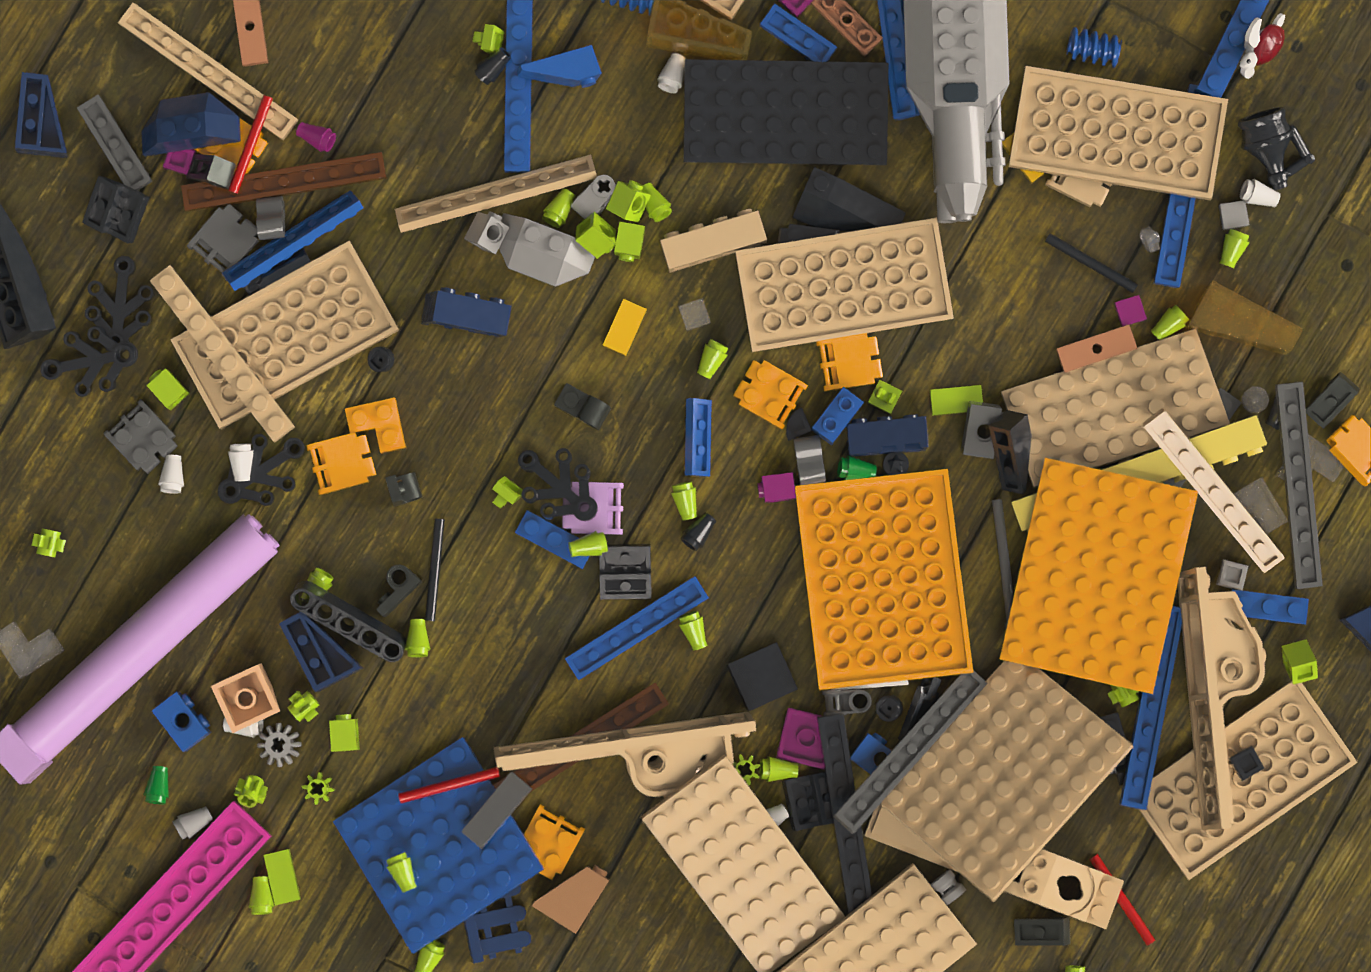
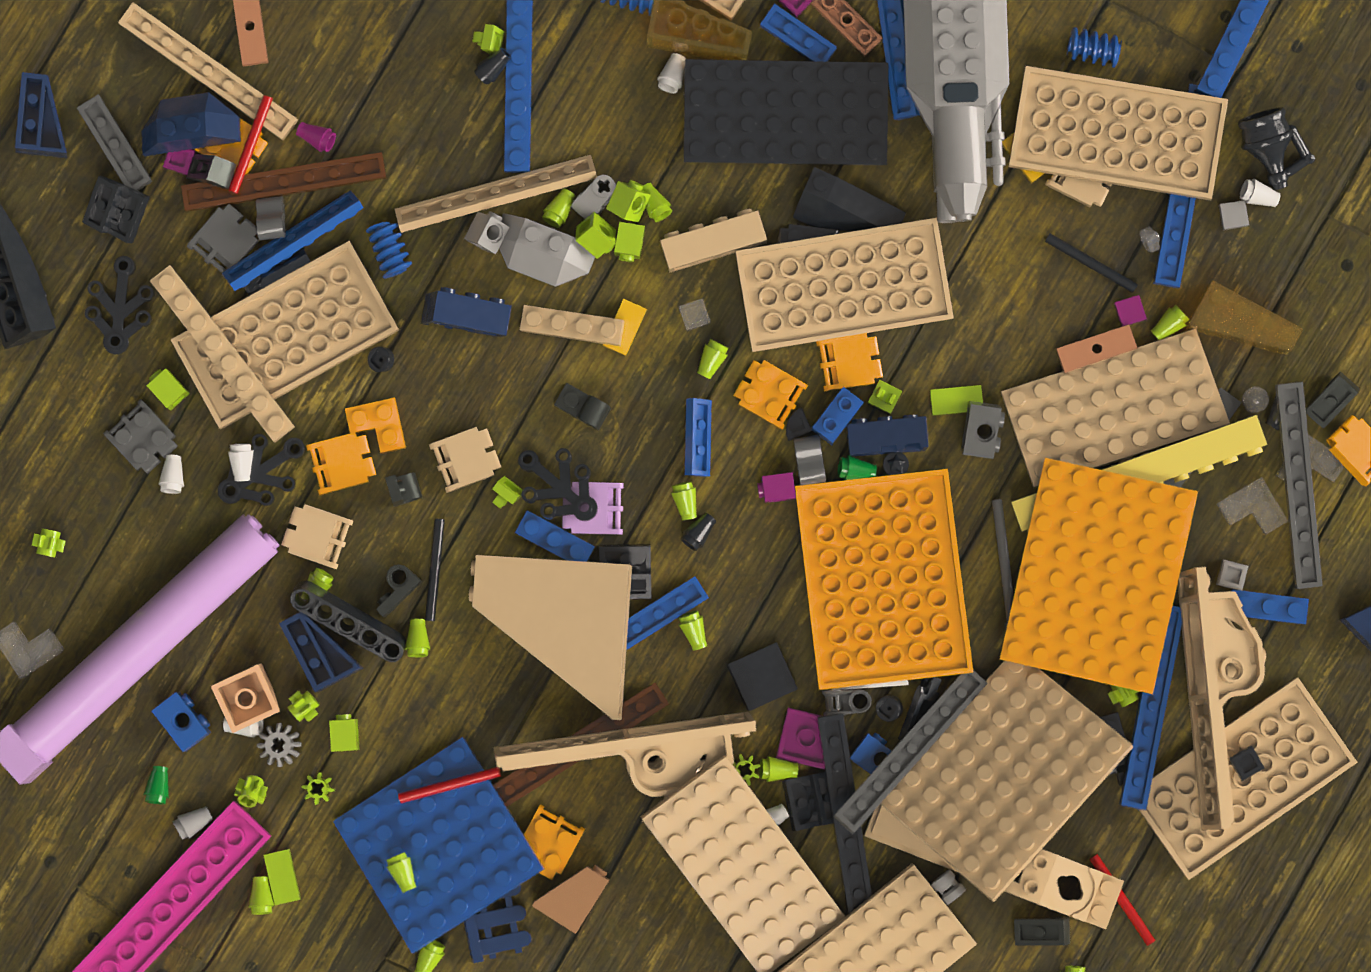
(94, 360): black plant -> none
(316, 535): none -> tan plate
(389, 249): none -> blue piece
(466, 458): none -> tan plate
(496, 810): dark grey tile -> none
(563, 615): none -> tan slope
(566, 69): blue slope -> none
(572, 325): none -> tan plate
(589, 545): lime cone -> none
(1012, 446): black slope -> none
(1213, 490): tan plate -> none
(1233, 248): lime cone -> none
(1261, 45): animal -> none
(1299, 662): lime brick -> none

